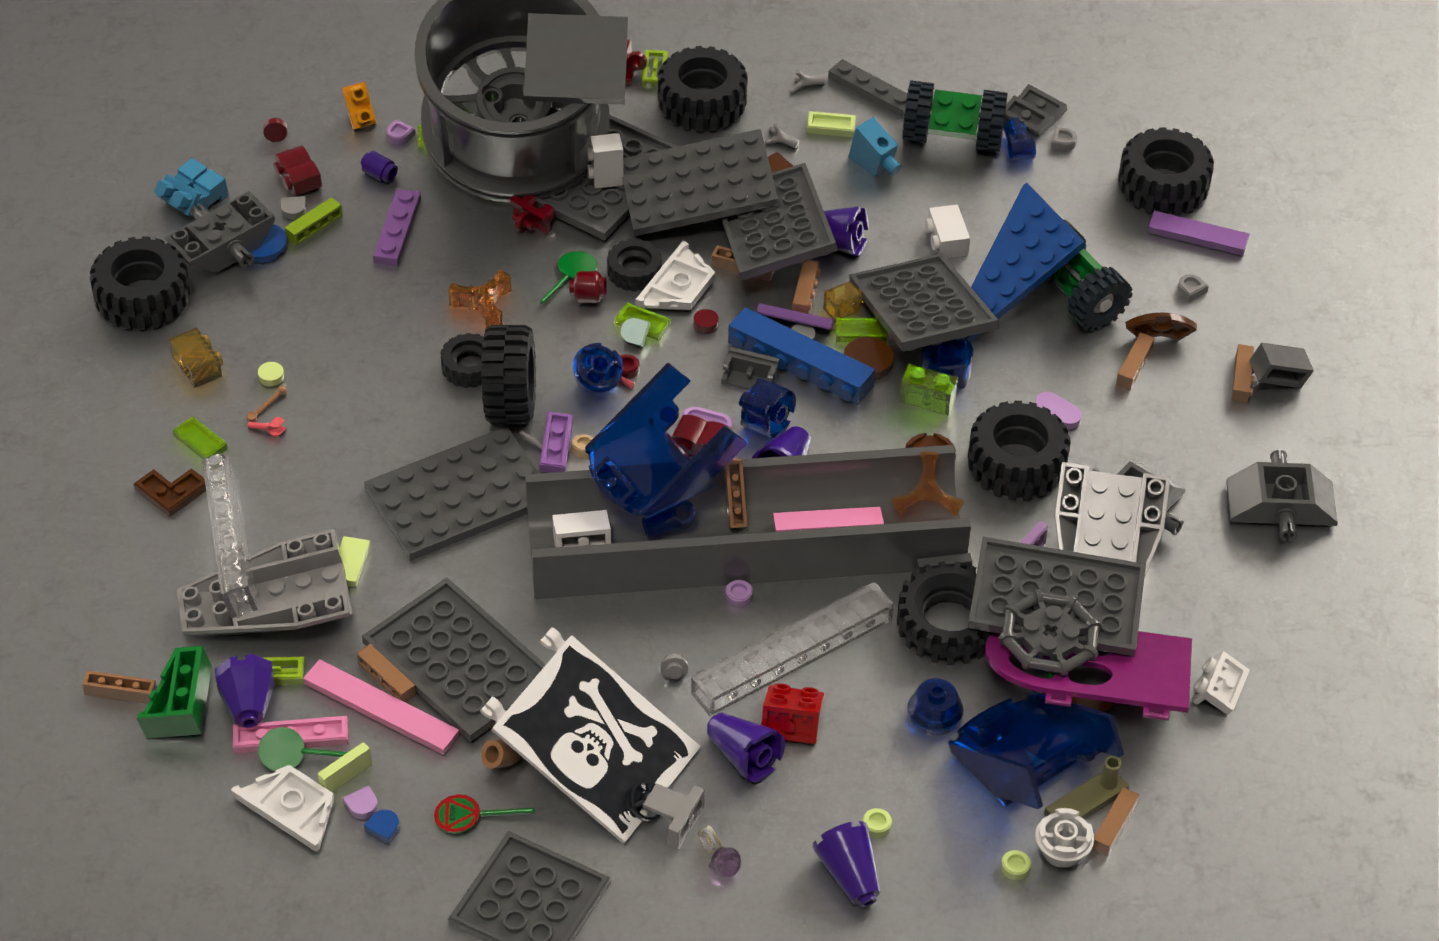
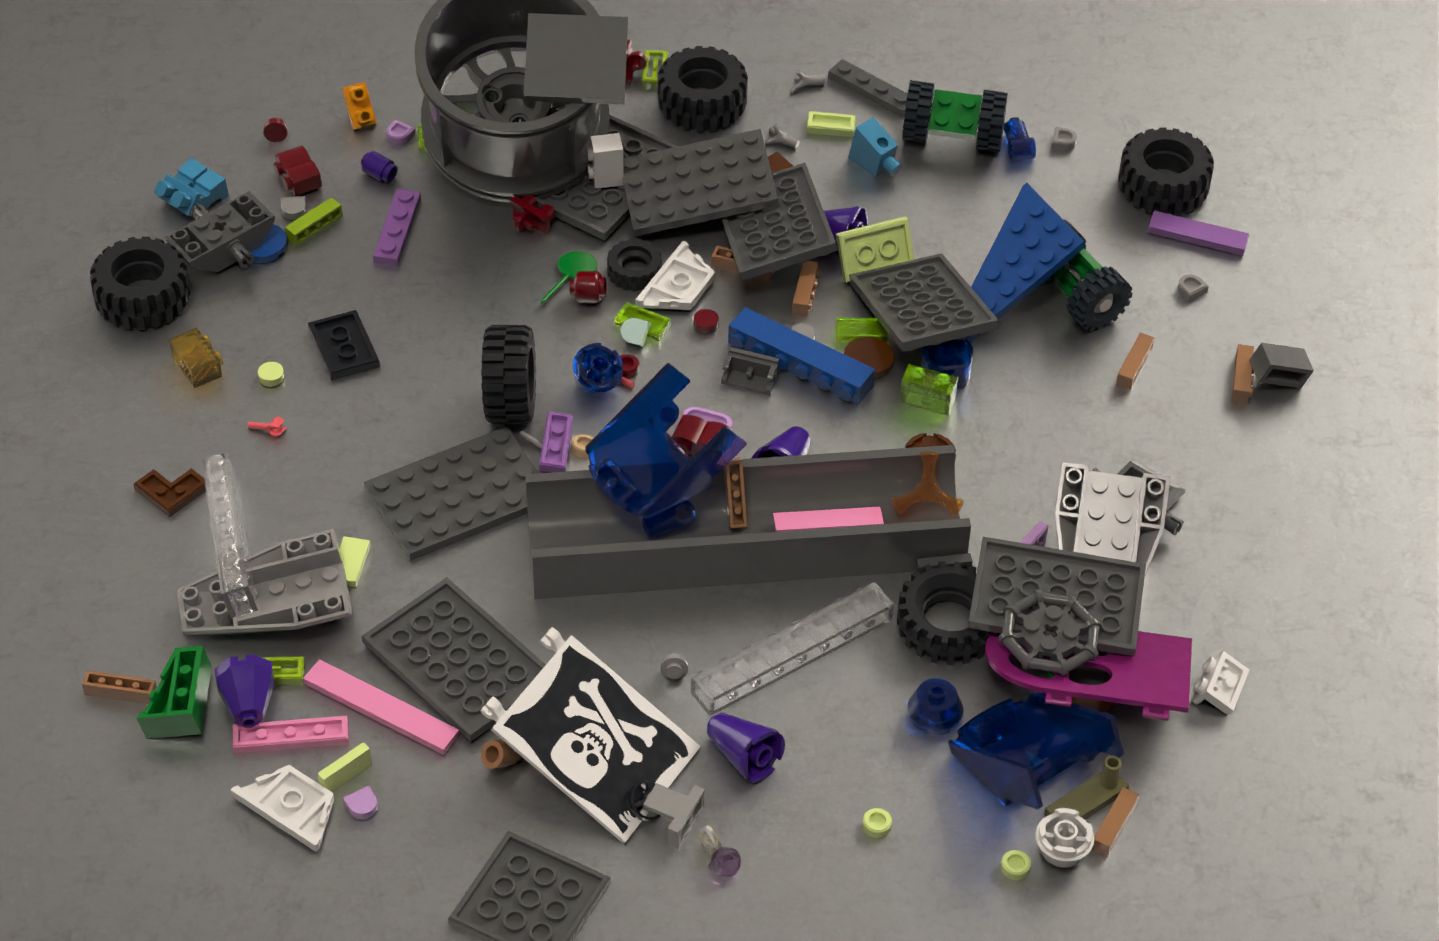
(199, 438): clear neon green tile -> none
(252, 416): medium nougat hinge -> none
(286, 747): green piece -> none
(343, 345): none -> black tile
(383, 825): blue tile -> none
(386, 673): medium nougat piece -> none
(455, 348): black tyre -> none
(461, 813): piece -> none
(482, 297): clear orange piece -> none
(581, 529): white brick -> none
(738, 593): lavender tile -> none
(767, 408): clear blue brick -> none
(793, 712): red bracket -> none
(796, 316): medium lavender tile -> none
(842, 300): clear yellow brick -> none
(850, 860): dark purple cone -> none
(874, 246): none -> yellowish green tile
(948, 231): white brick -> none
(1024, 426): black tyre -> none
(1036, 109): dark grey slope -> none
(1067, 412): lavender tile -> none
(1162, 324): reddish brown tile -> none
(1281, 495): dark grey slope -> none

